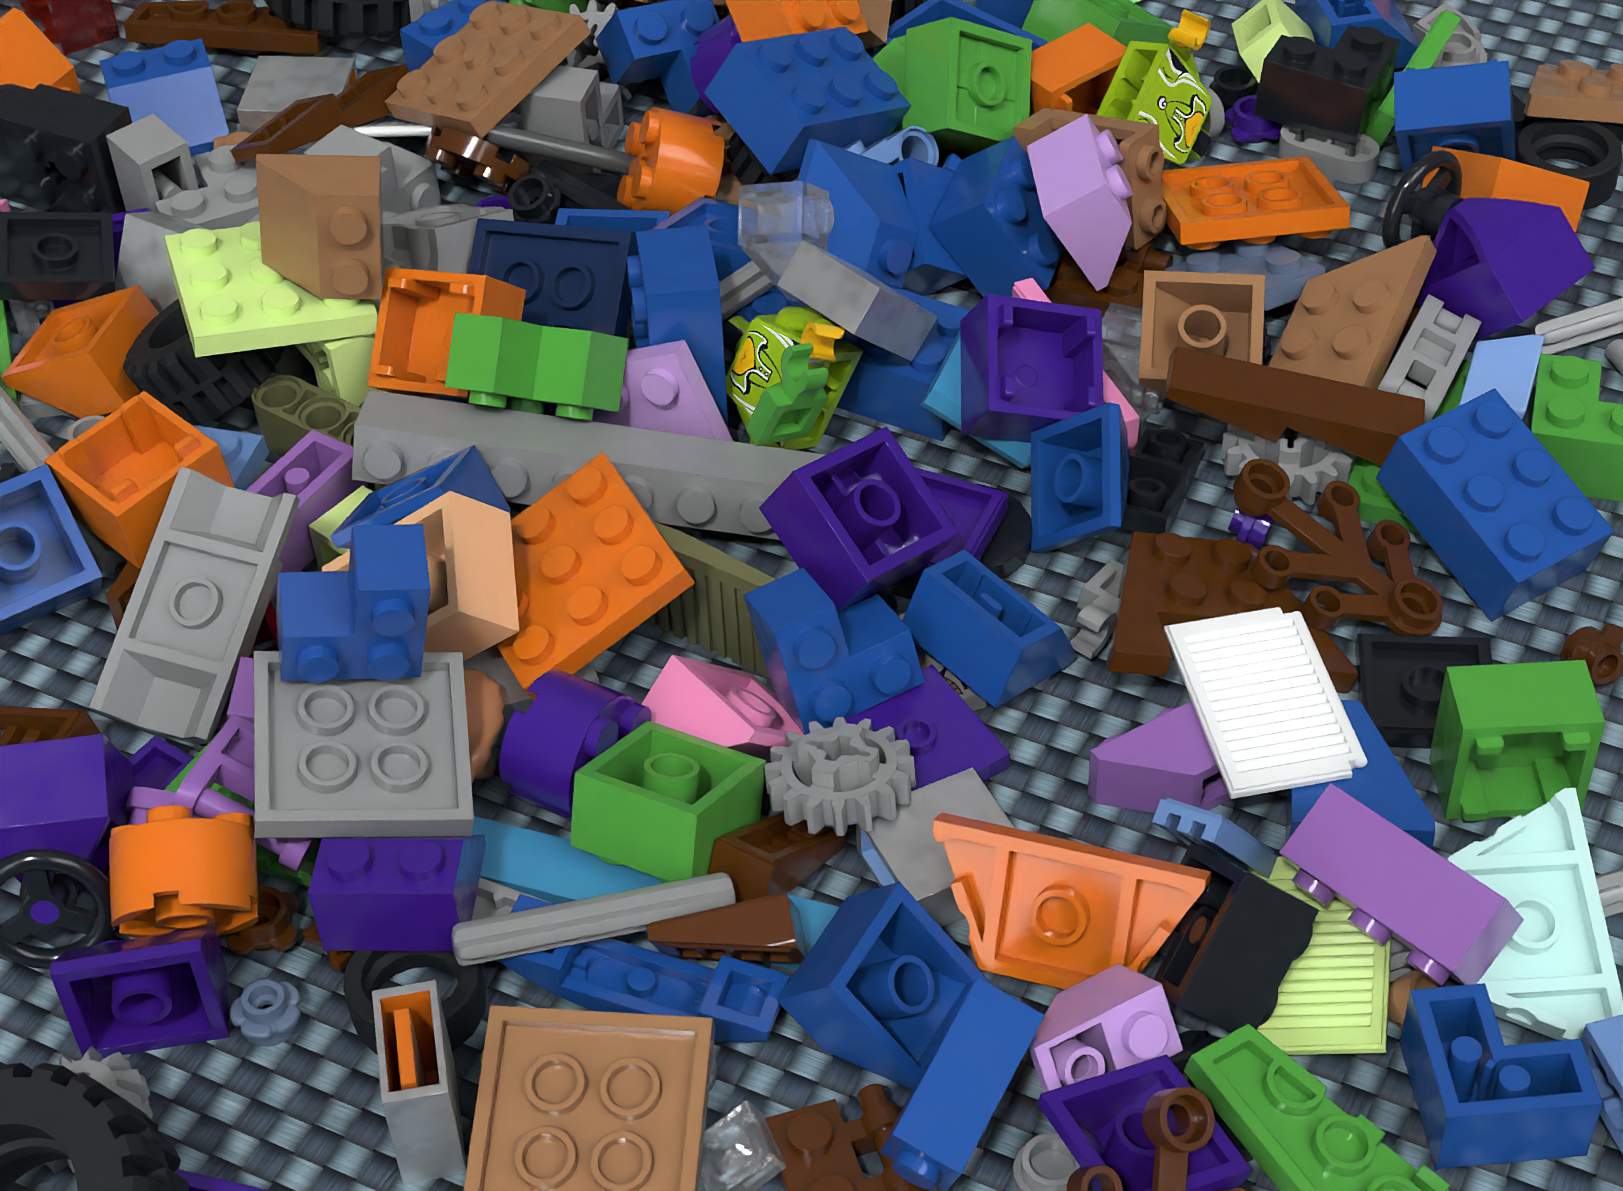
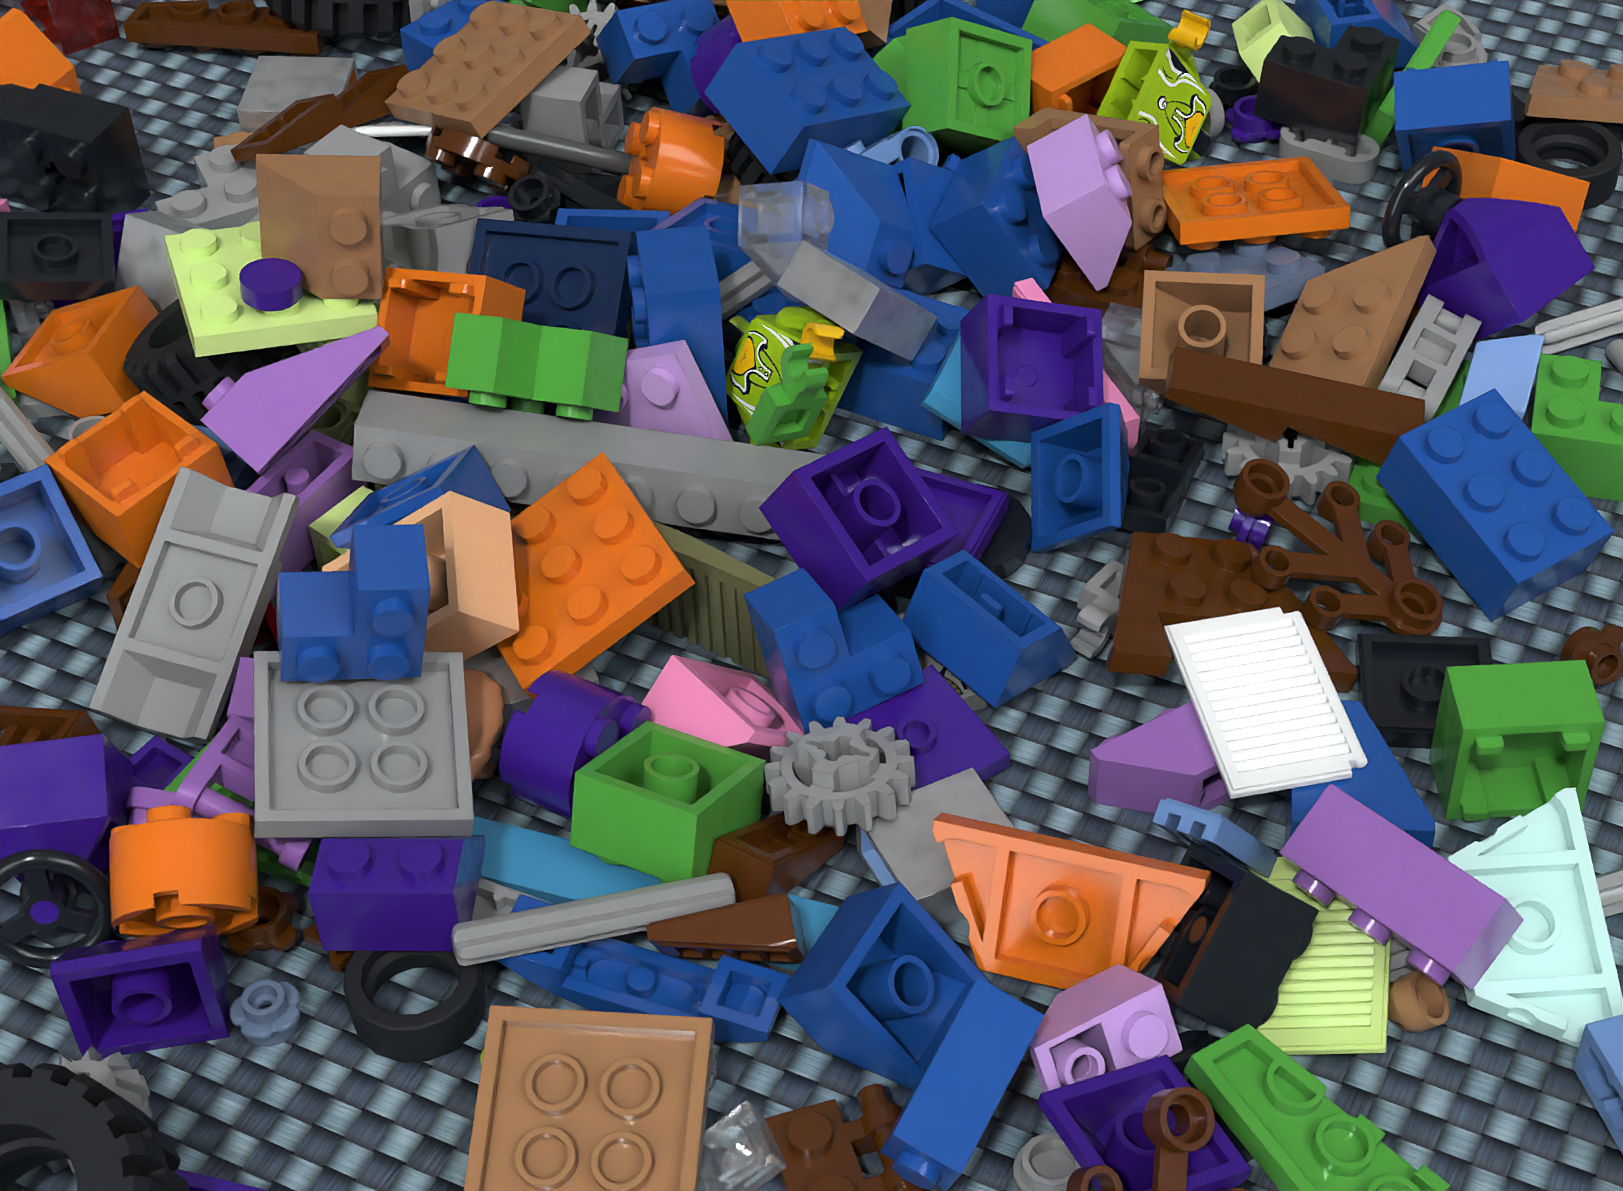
(150, 163): light grey brick -> none
(173, 85): slope -> none
(270, 284): none -> dark purple tile
(282, 401): none -> medium lavender slope
(418, 1082): flat silver piece -> none
(1490, 1098): blue brick -> none

